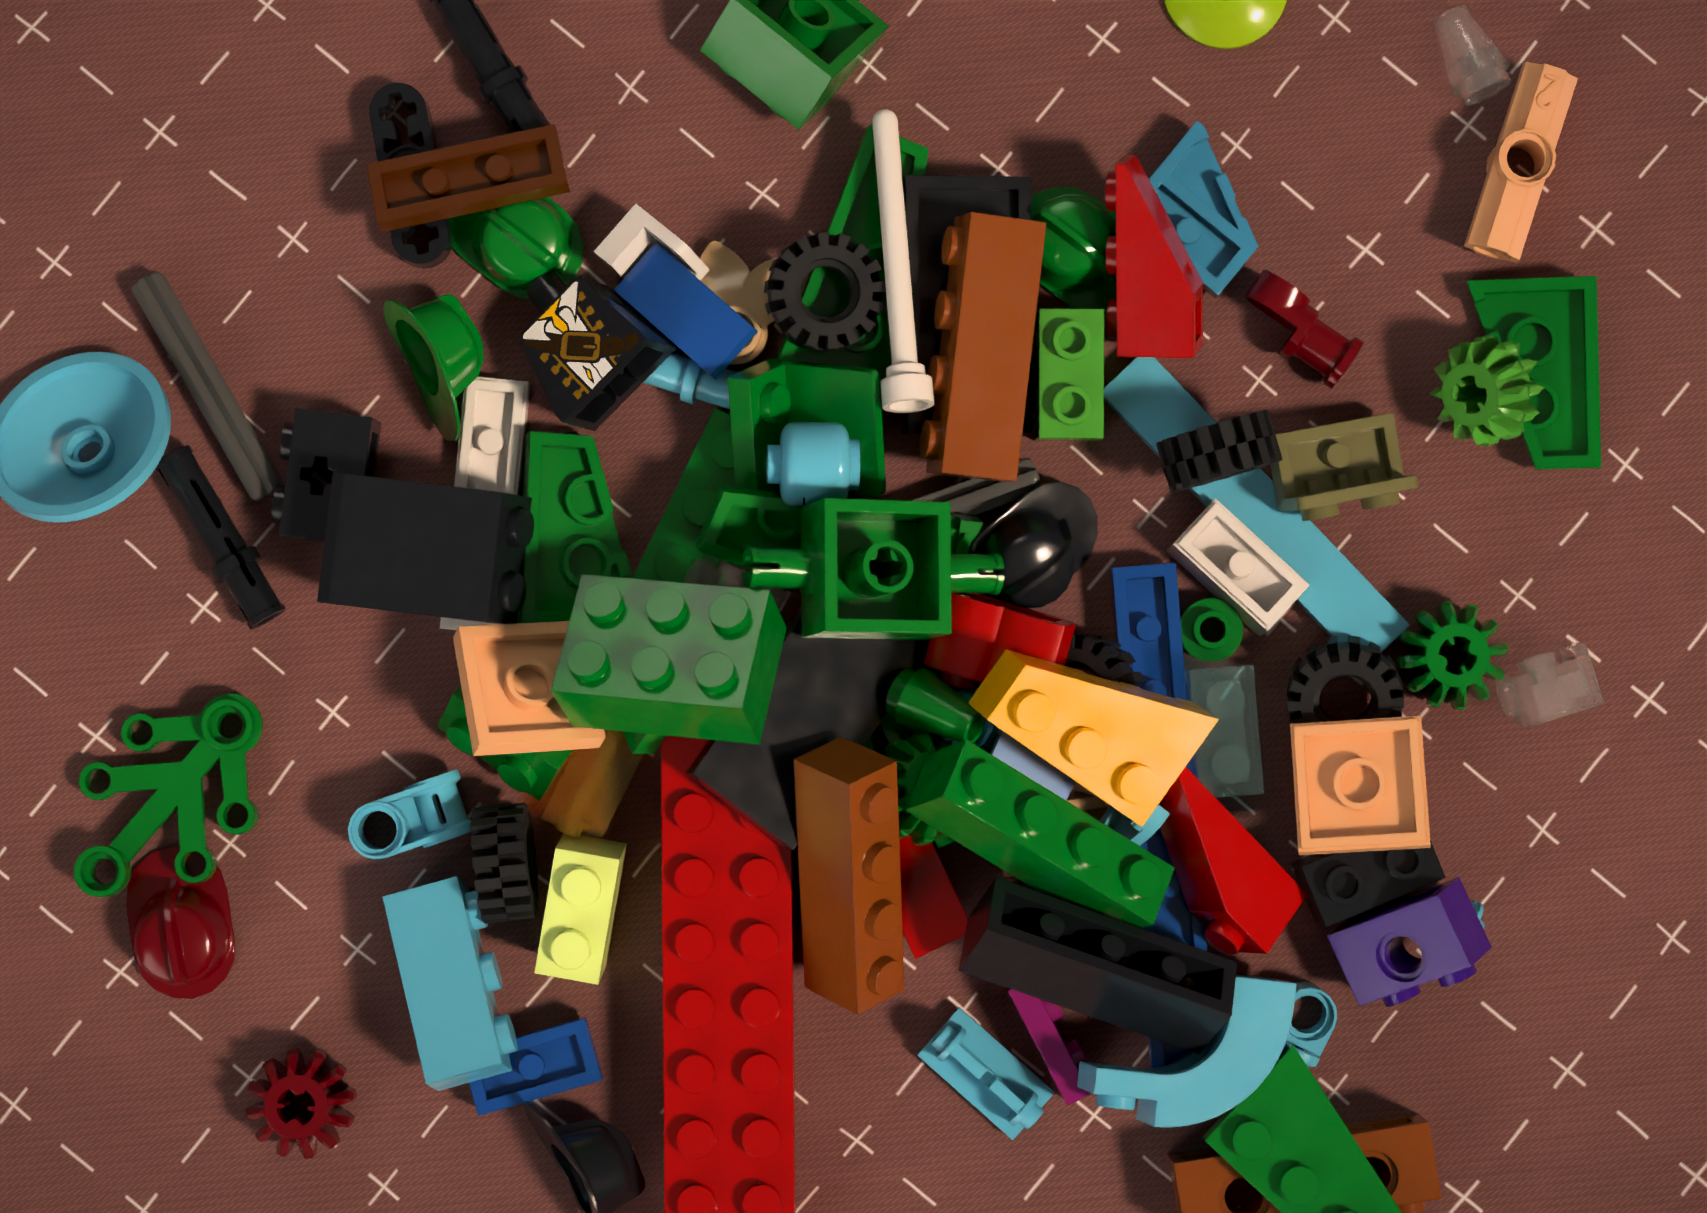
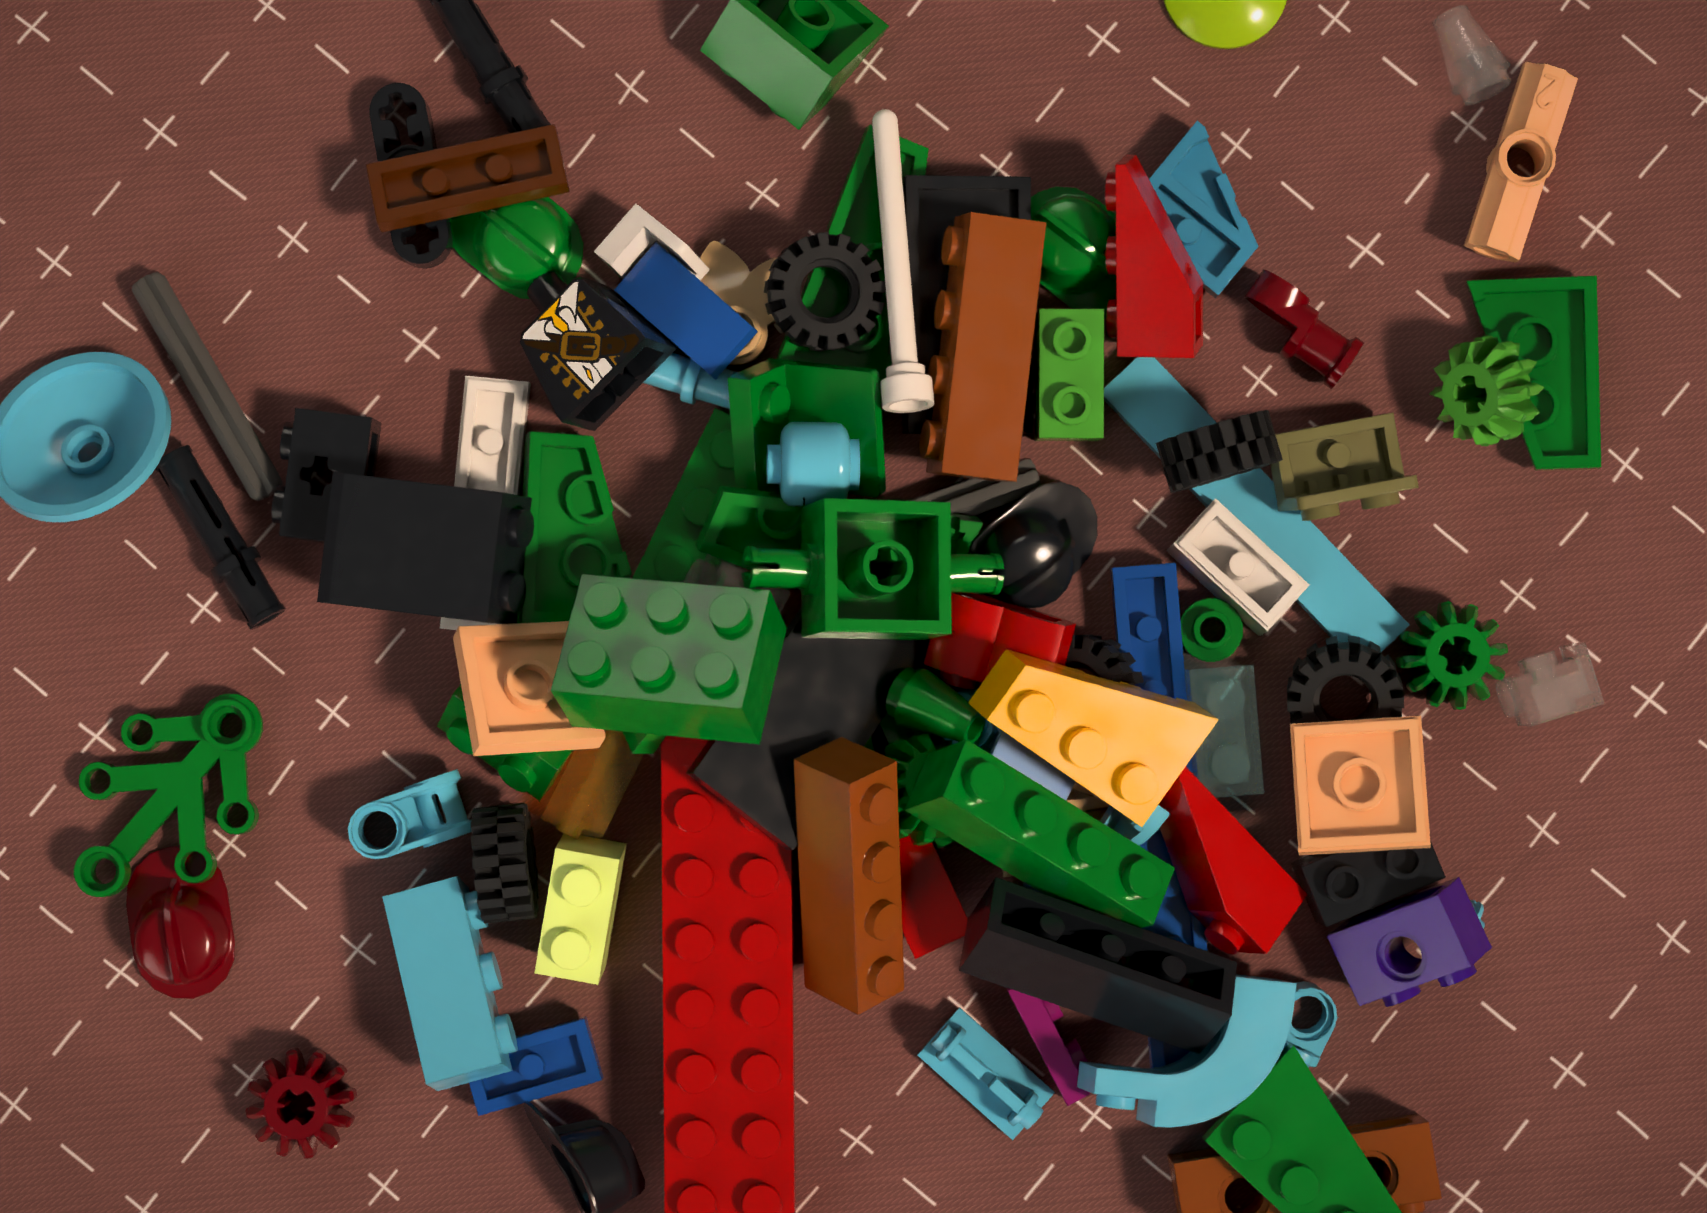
(441, 353): green piece -> none

